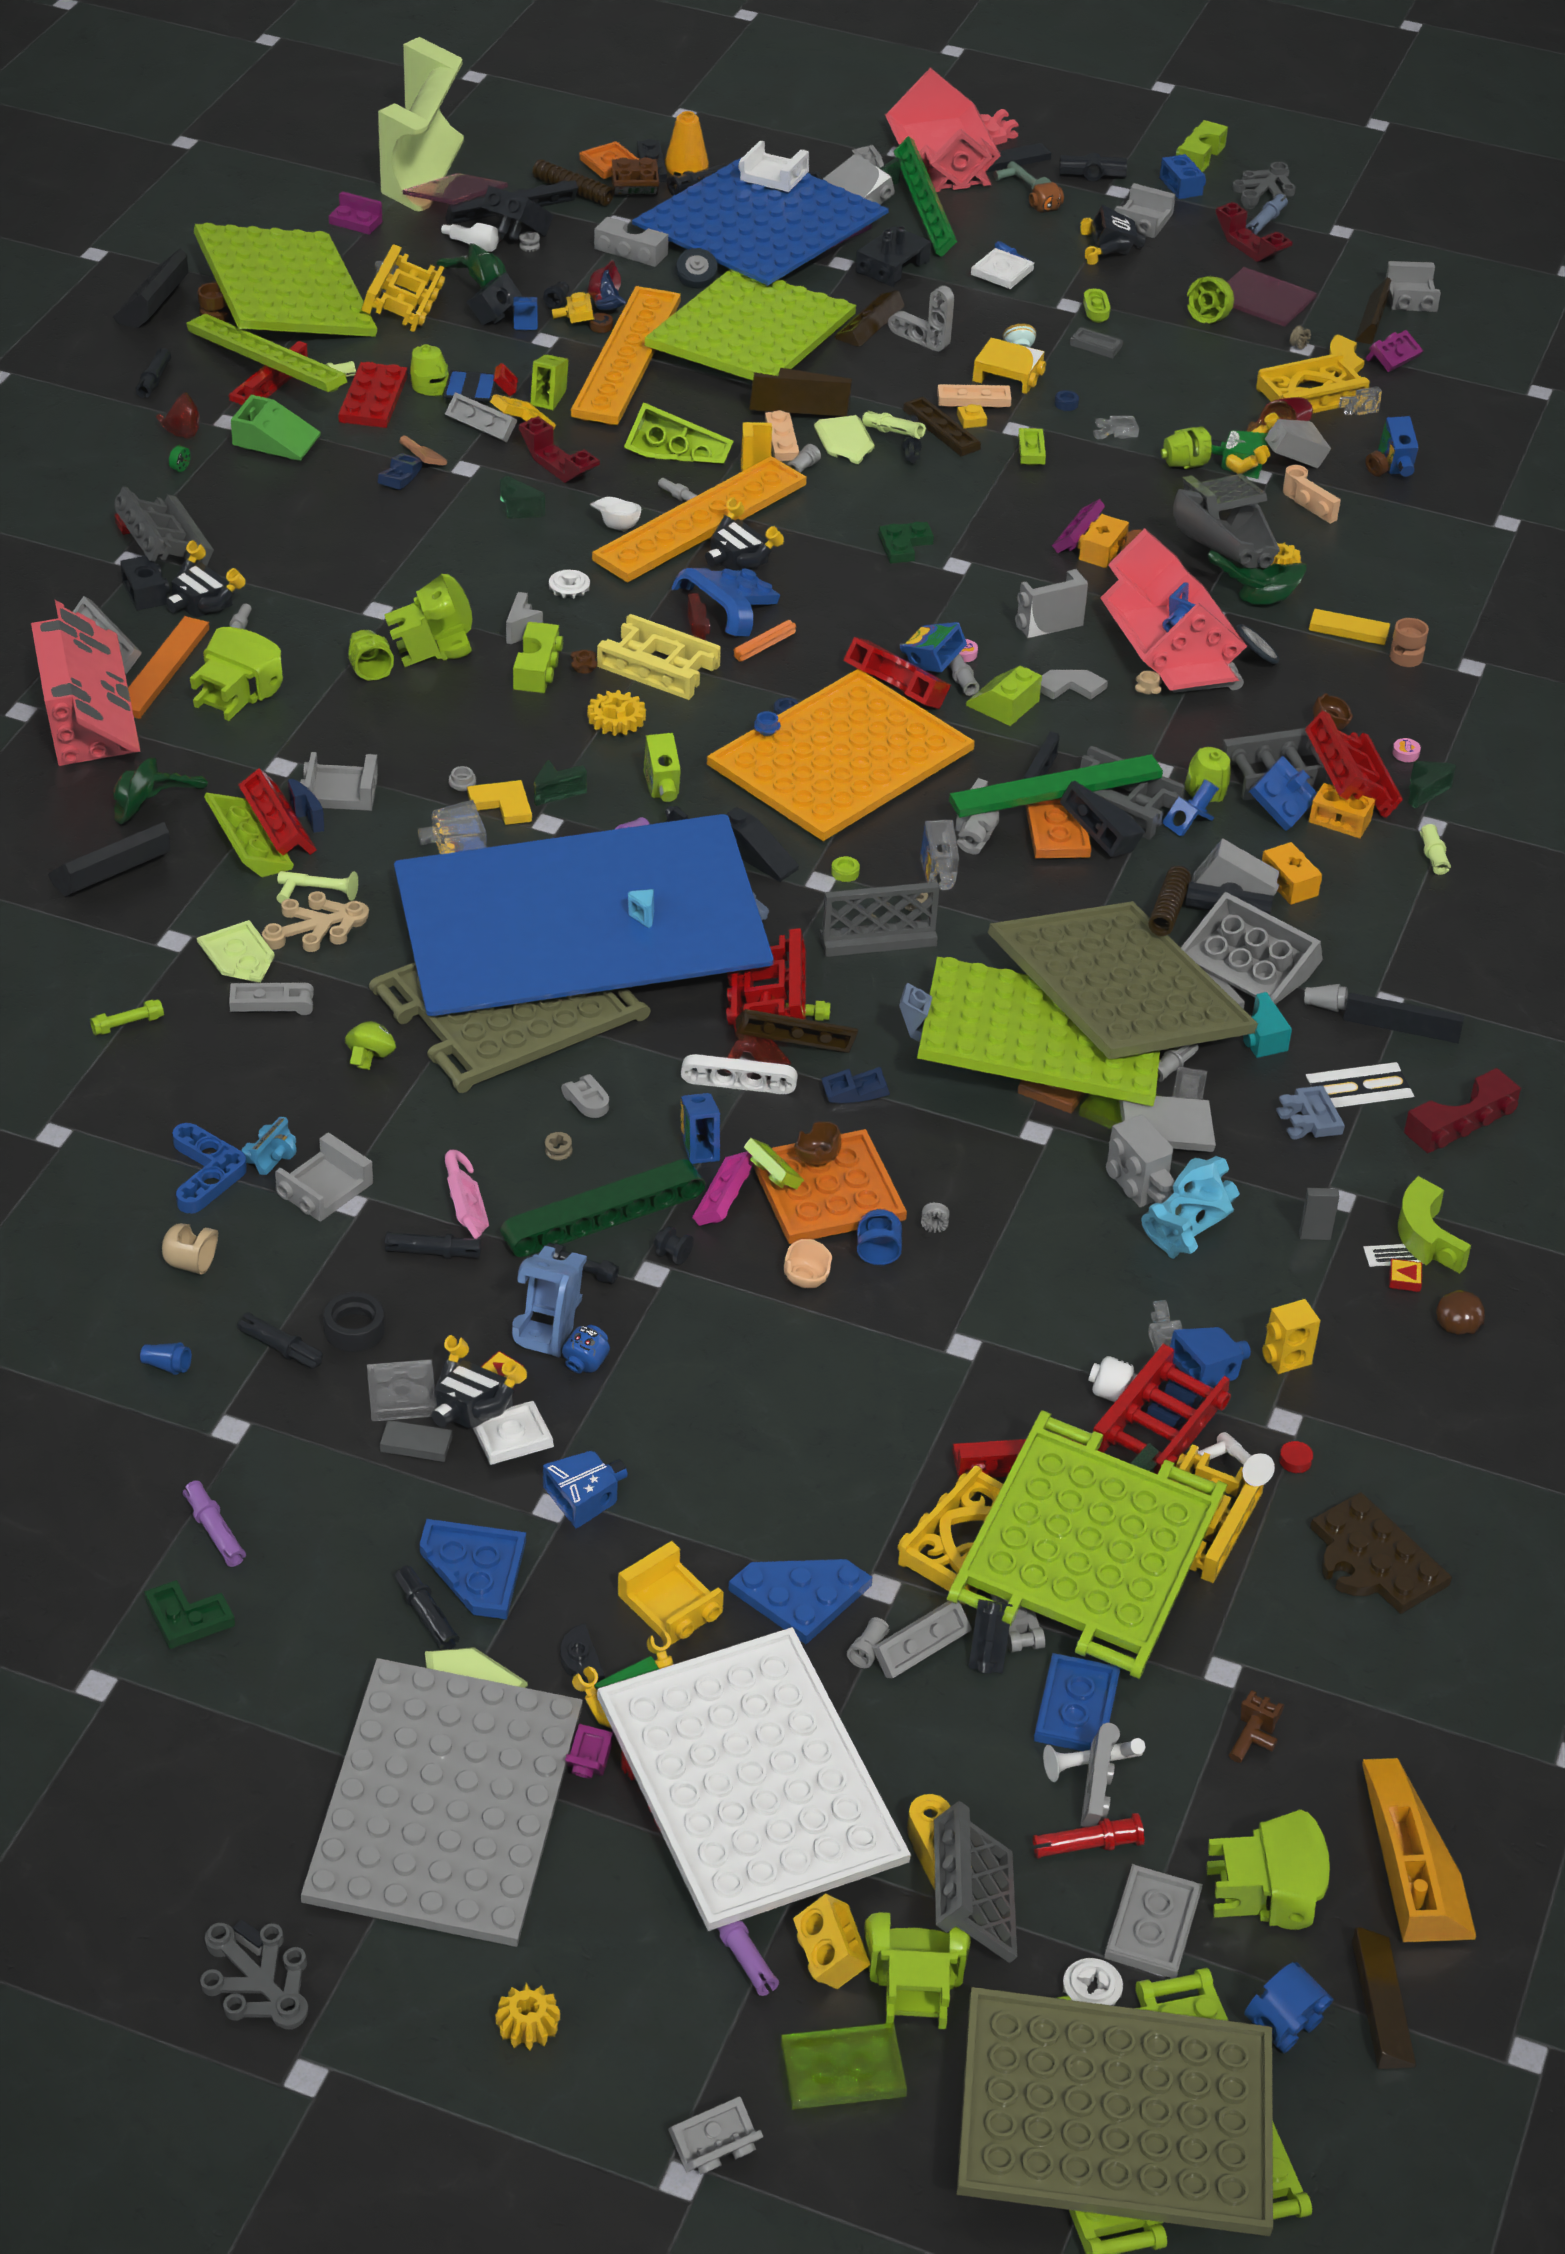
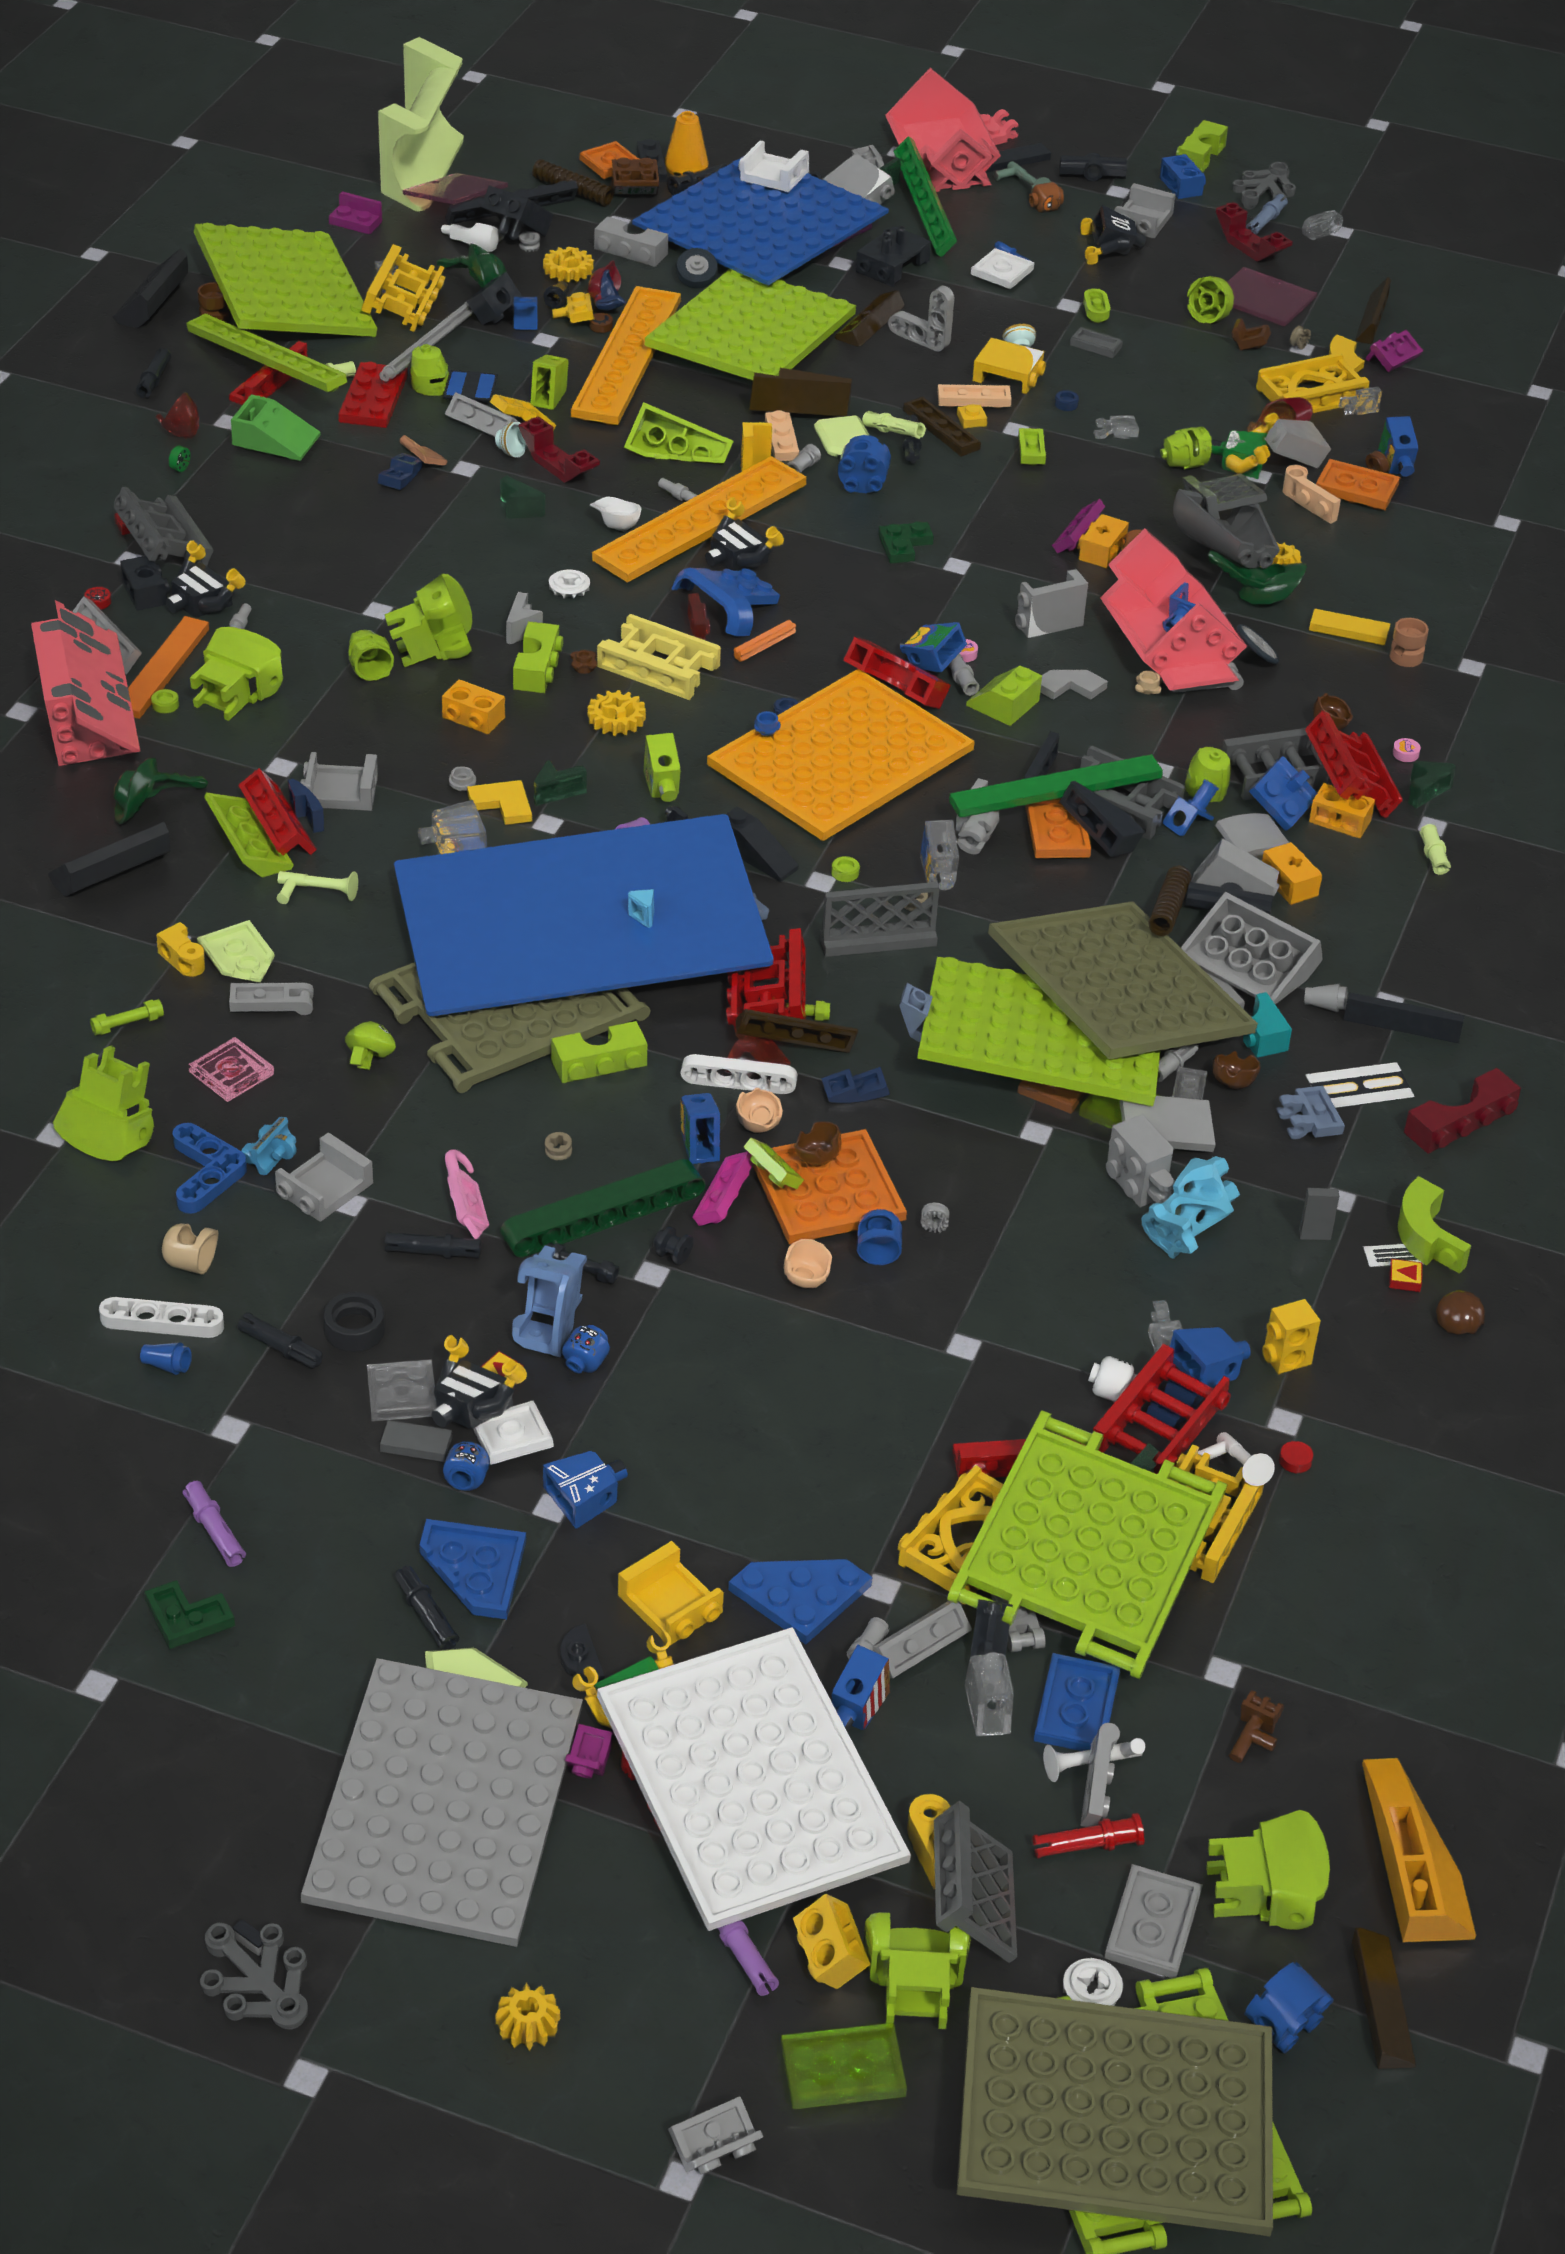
(96, 1111): none -> lime piece
(100, 596): none -> red tile
(162, 1313): none -> white beam
(165, 701): none -> lime tile
(180, 951): none -> yellow leg
(231, 1069): none -> clear pink tile
(350, 915): tan plant -> none
(431, 338): none -> light grey piece
(466, 1466): none -> blue head
(473, 706): none -> light orange brick
(505, 379): red tile -> none
(511, 440): none -> light aqua piece
(568, 264): none -> yellow gear
(579, 1060): none -> lime arch
(587, 1096): light grey plate -> none
(759, 1110): none -> light nougat hair
(861, 1688): none -> blue torso
(864, 464): none -> blue brick
(987, 1681): none -> clear torso
(1234, 1071): none -> reddish brown hair
(1251, 833): none -> light grey slope
(1252, 337): none -> reddish brown bracket
(1322, 224): none -> clear plate
(1358, 484): none -> orange plate
(1376, 1555): dark brown plate -> none
(1412, 286): light grey panel -> none

